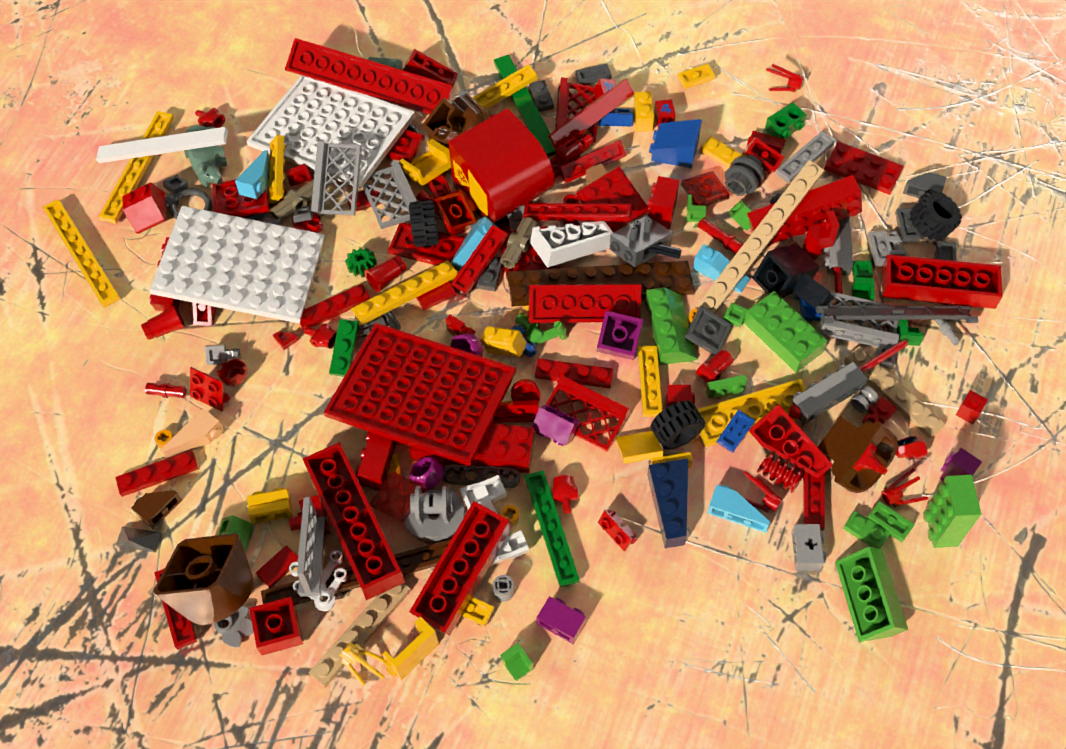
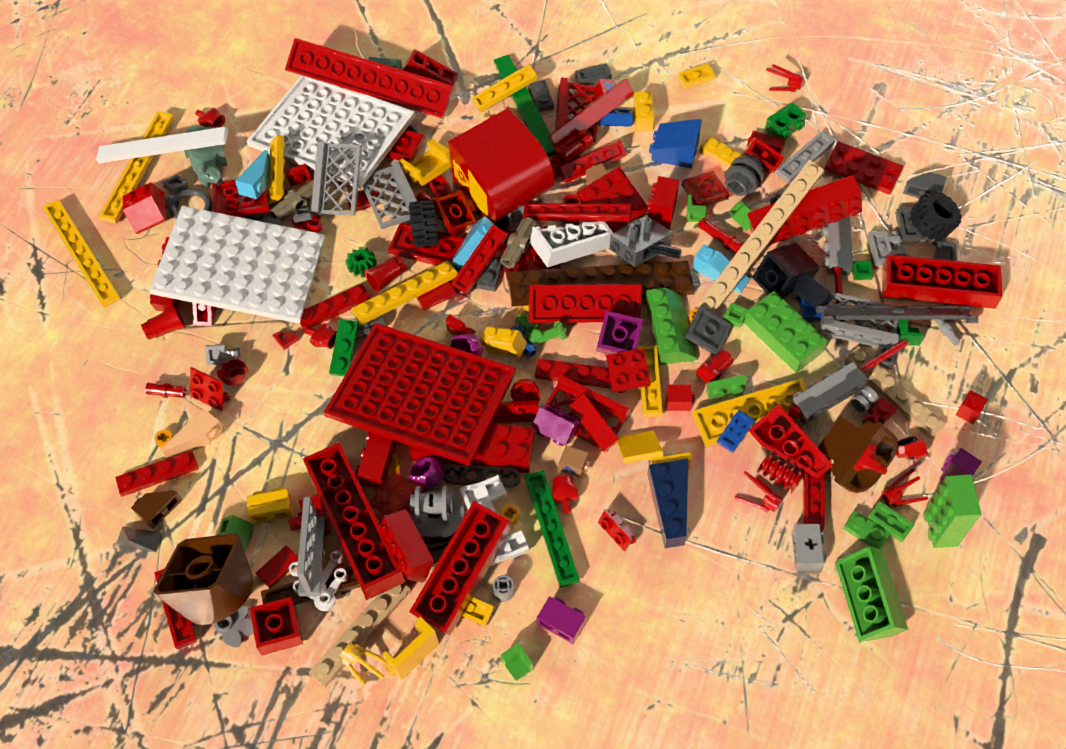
(391, 320): dark grey axle -> none
(407, 545): none -> red slope
(453, 118): reddish brown piece -> none
(574, 461): none -> medium nougat brick
(594, 423): none -> red tile
(628, 370): none -> red hinge
(664, 111): red brick -> none
(677, 425): black tyre -> none
(733, 507): medium azure slope -> none
(821, 235): red plate -> none
(863, 288): green panel -> none

